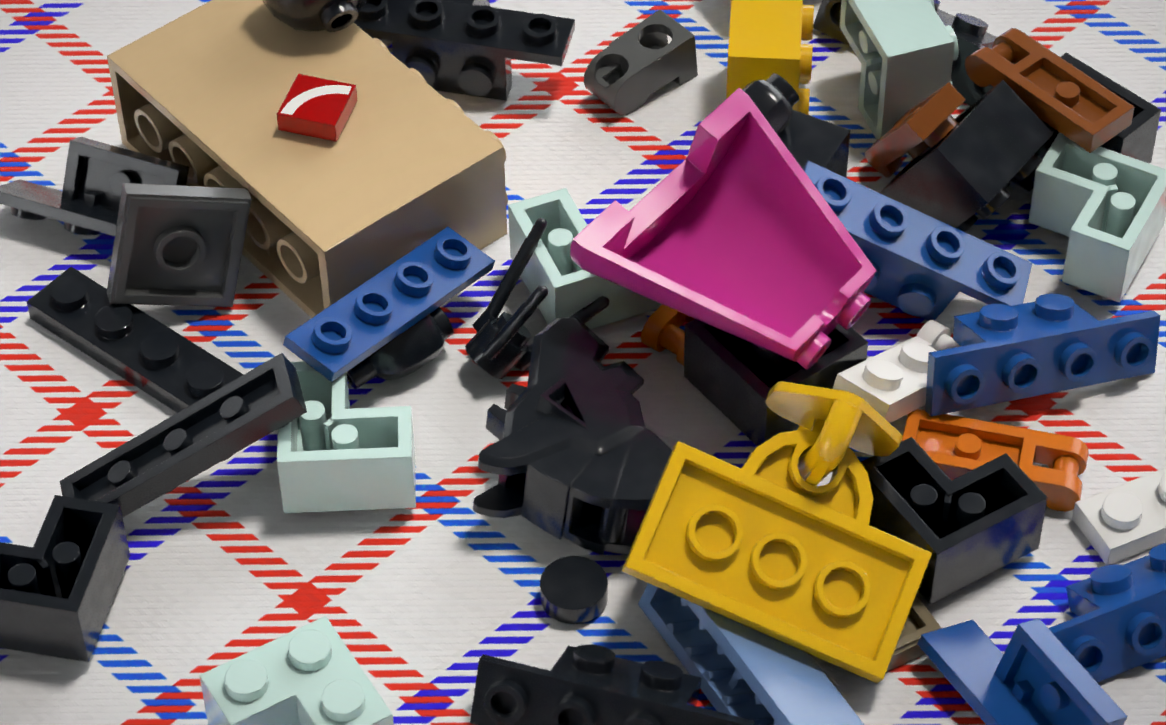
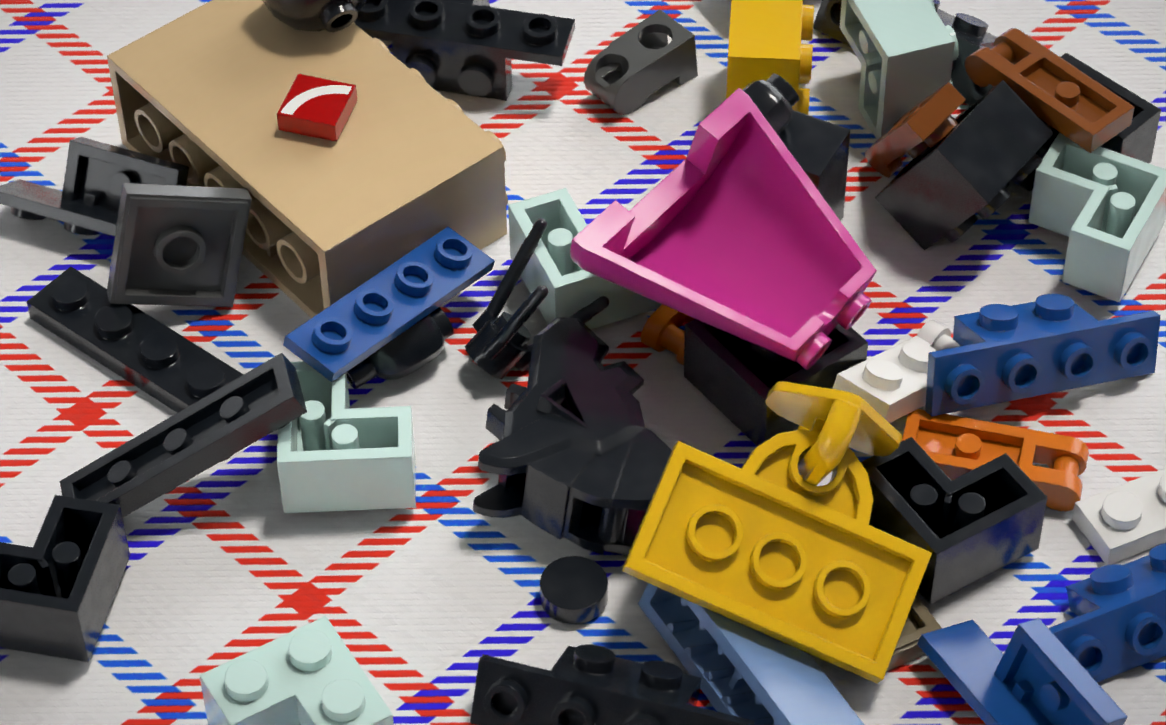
(916, 256): blue bracket -> none

